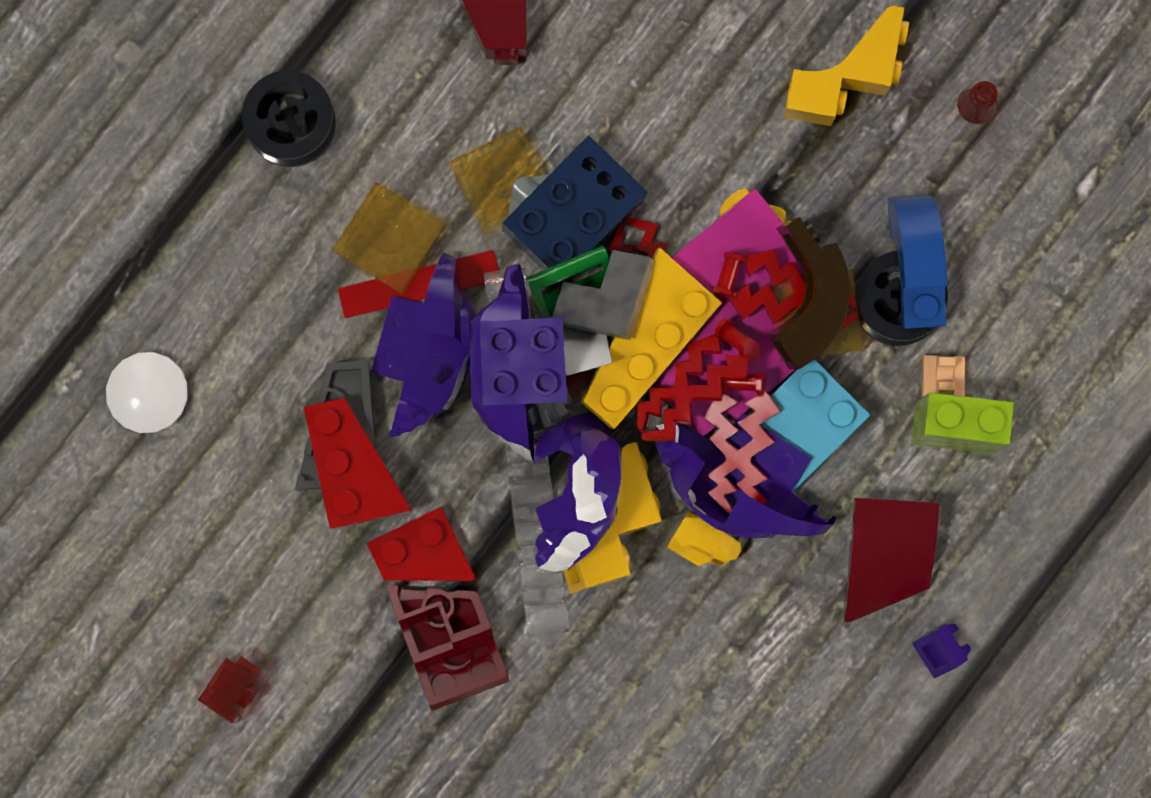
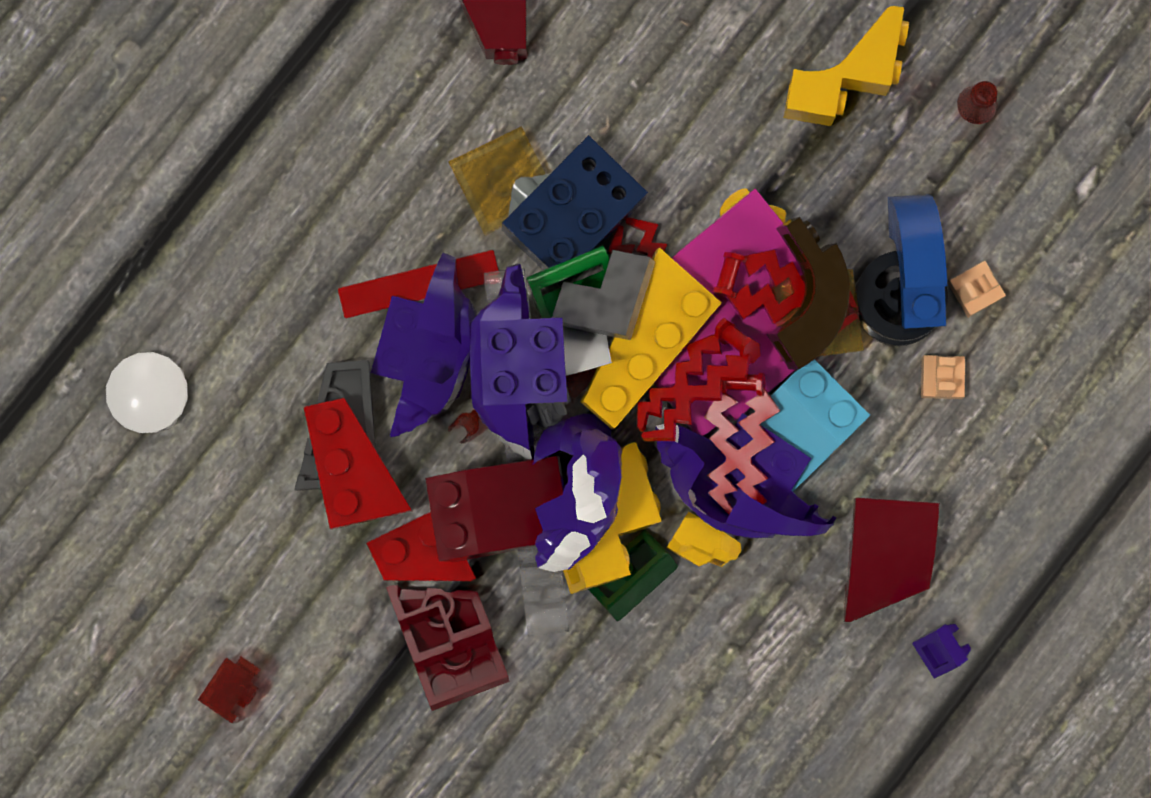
(262, 131): black wheel -> none
(389, 238): clear yellow tile -> none
(469, 421): none -> clear red hand
(491, 507): none -> dark red slope
(648, 568): none -> dark green slope
(962, 423): lime brick -> none
(976, 289): none -> light nougat tile

